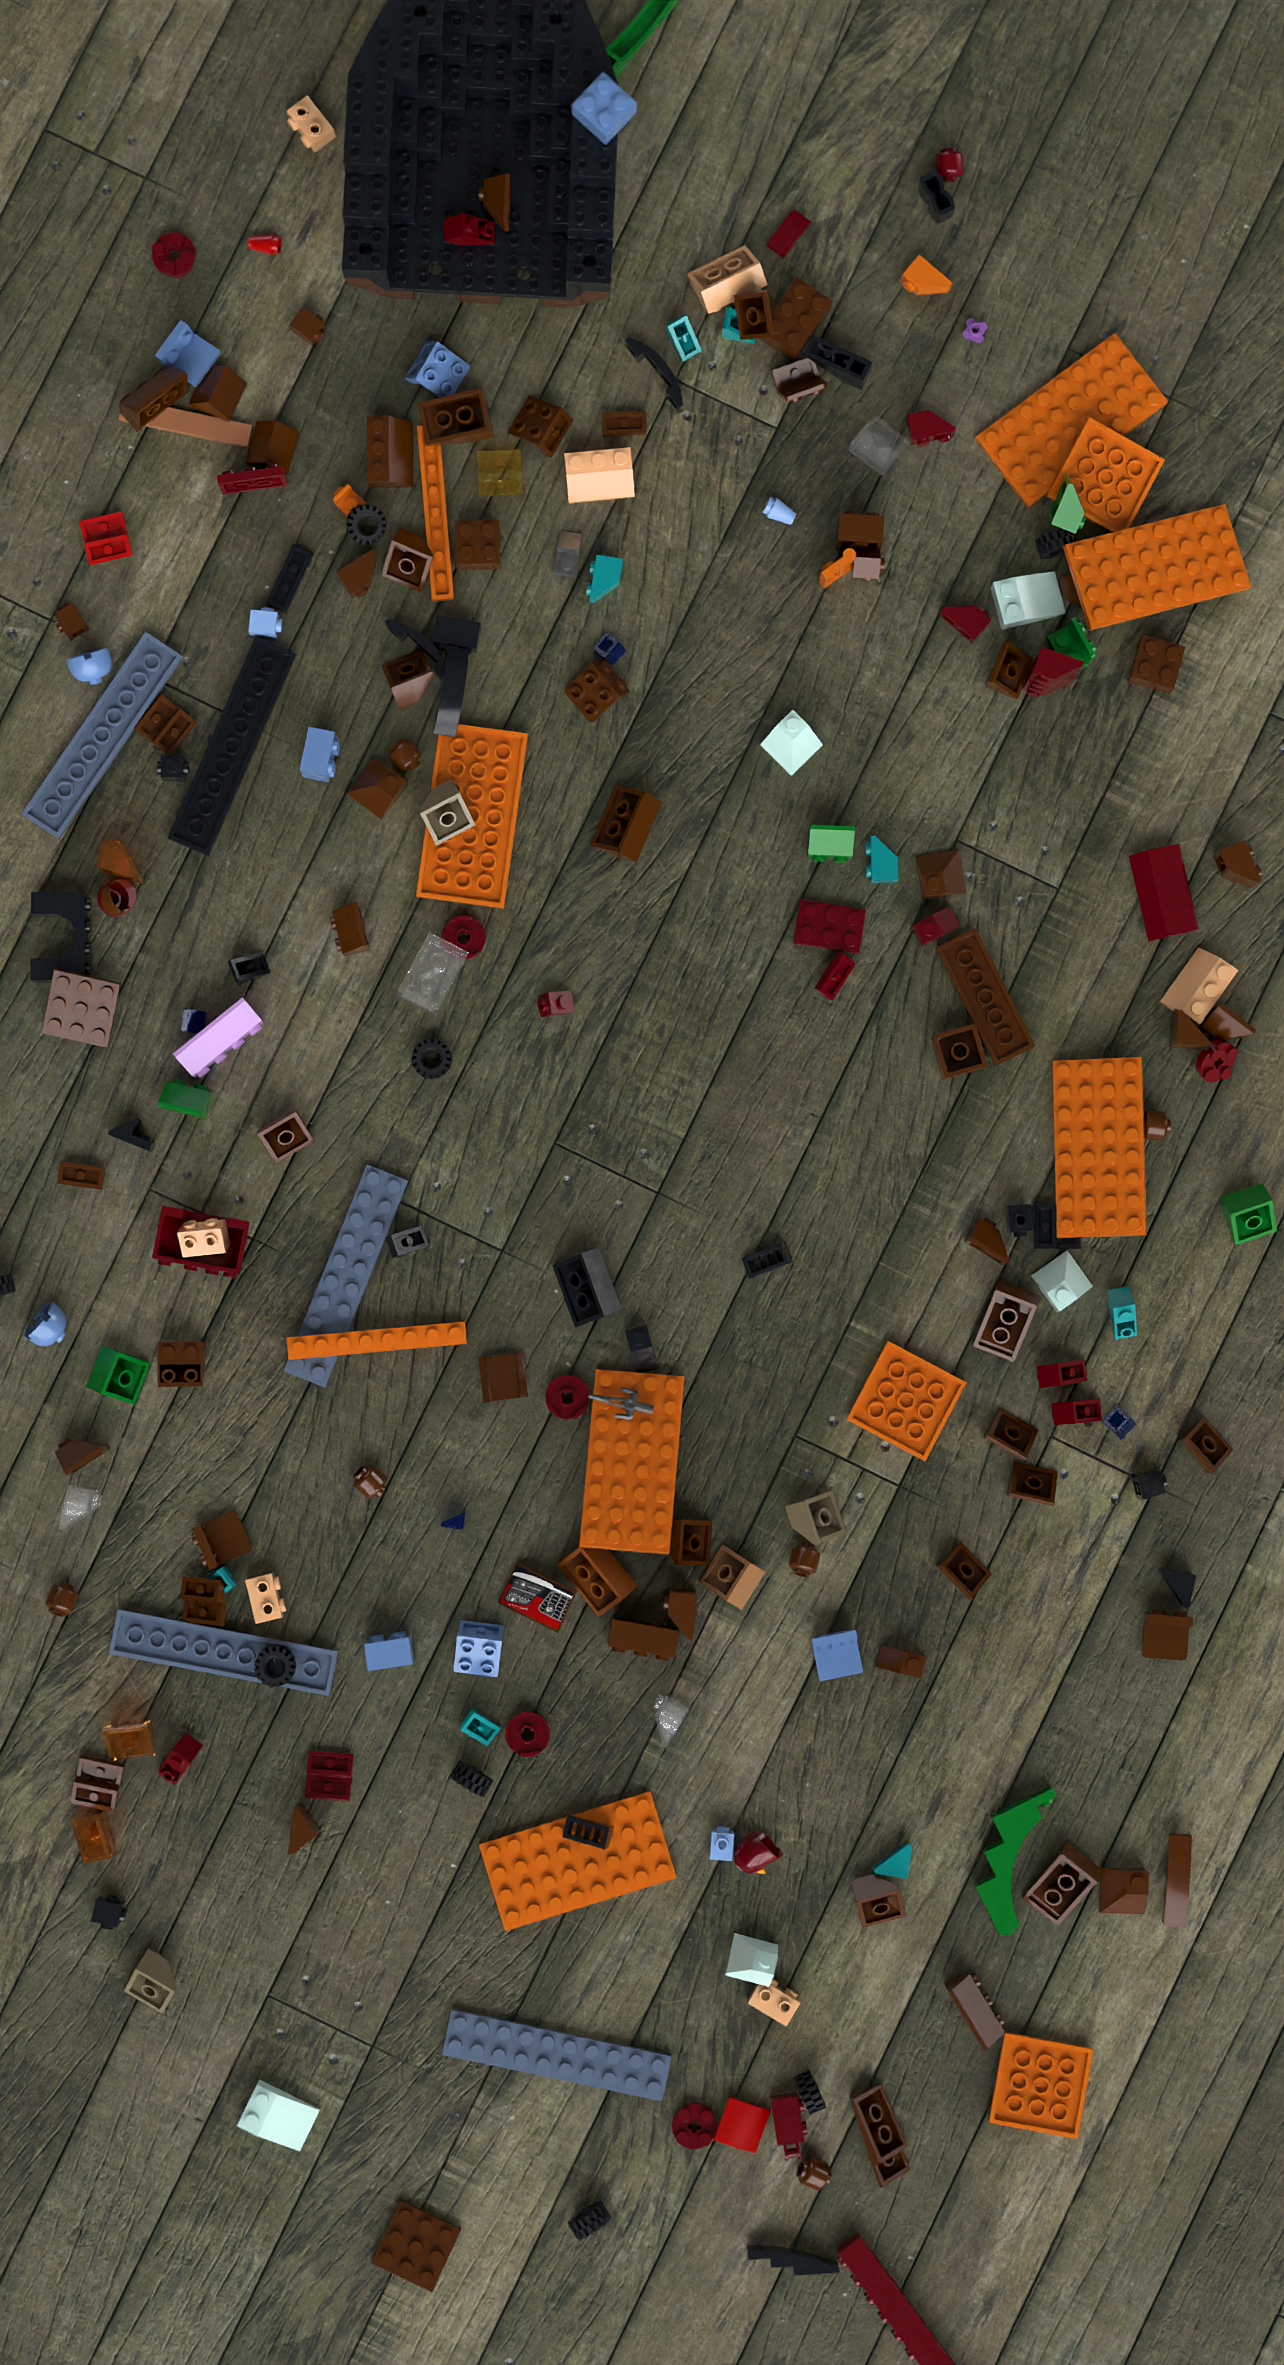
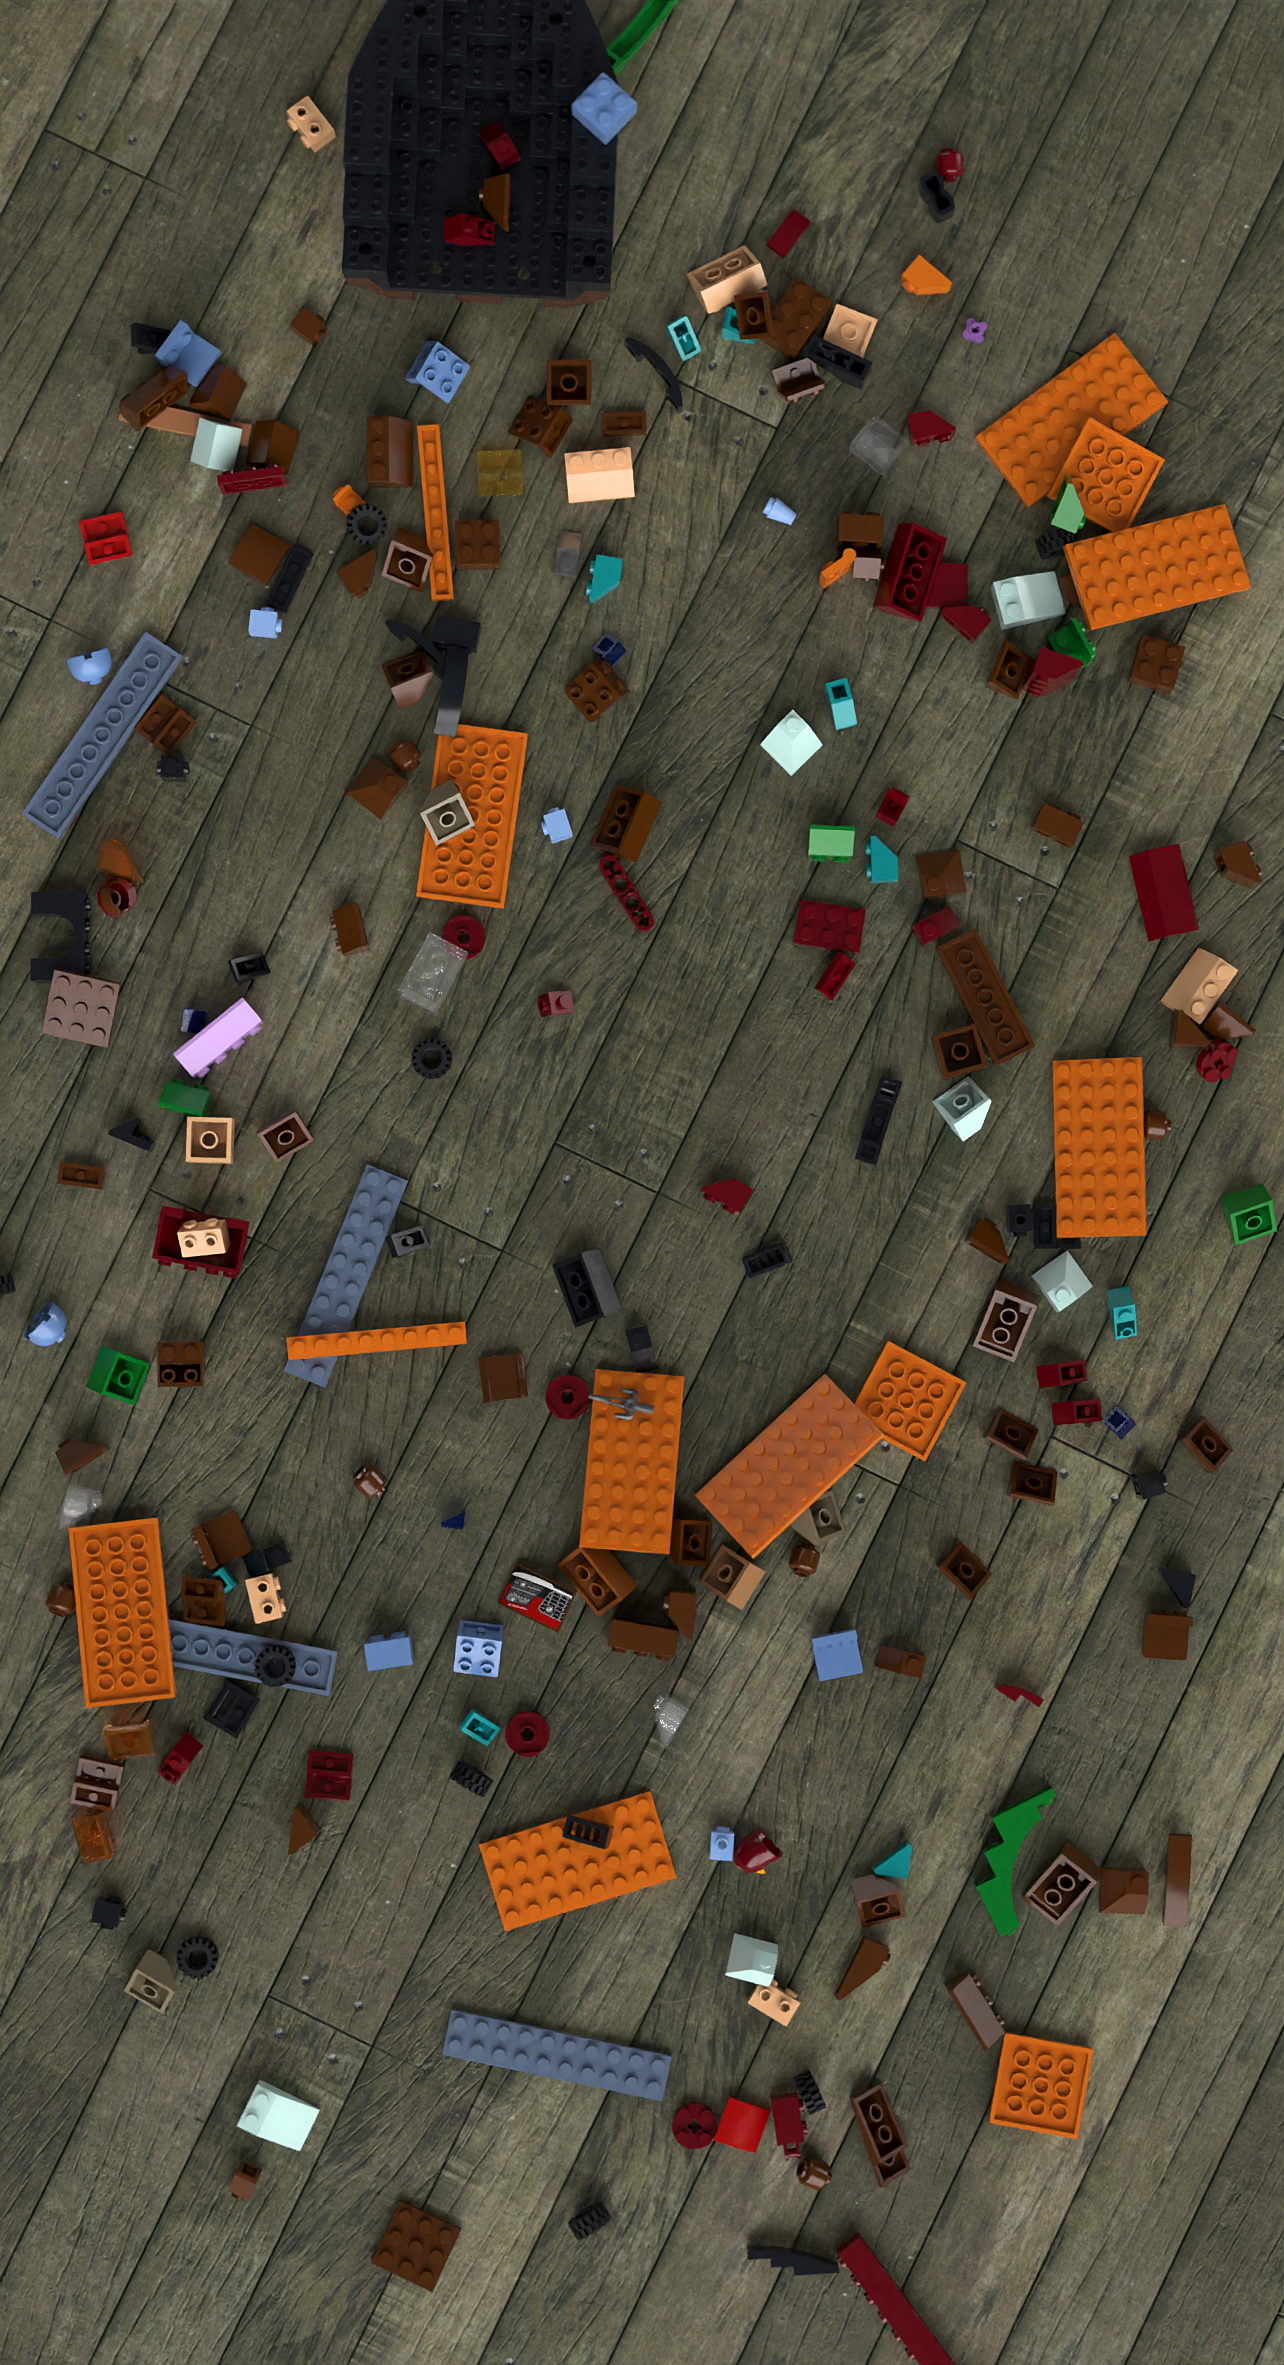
(70, 621): reddish brown brick -> none
(122, 1612): none -> orange plate
(148, 338): none -> black slope
(177, 242): dark red plate -> none
(190, 1969): none -> black tyre
(210, 1140): none -> light nougat brick
(216, 445): none -> light aqua slope
(232, 746): black plate -> none
(238, 1712): none -> black plate
(244, 2181): none -> reddish brown slope
(259, 554): none -> reddish brown slope
(265, 243): red cone -> none
(267, 1559): none -> black slope
(319, 754): medium blue brick -> none
(456, 418): reddish brown slope -> none
(499, 145): none -> dark red slope
(556, 825): none -> light blue brick
(569, 382): none -> reddish brown slope
(623, 895): none -> dark red beam
(729, 1193): none -> dark red slope
(789, 1465): none -> orange plate
(840, 703): none -> teal slope
(850, 330): none -> light nougat plate
(864, 1964): none -> reddish brown slope
(878, 1120): none -> black slope
(892, 806): none -> dark red bracket
(909, 571): none -> dark red slope
(949, 586): none -> dark red slope
(964, 1108): none -> light aqua slope
(1014, 1692): none -> dark red slope
(1057, 825): none -> reddish brown brick

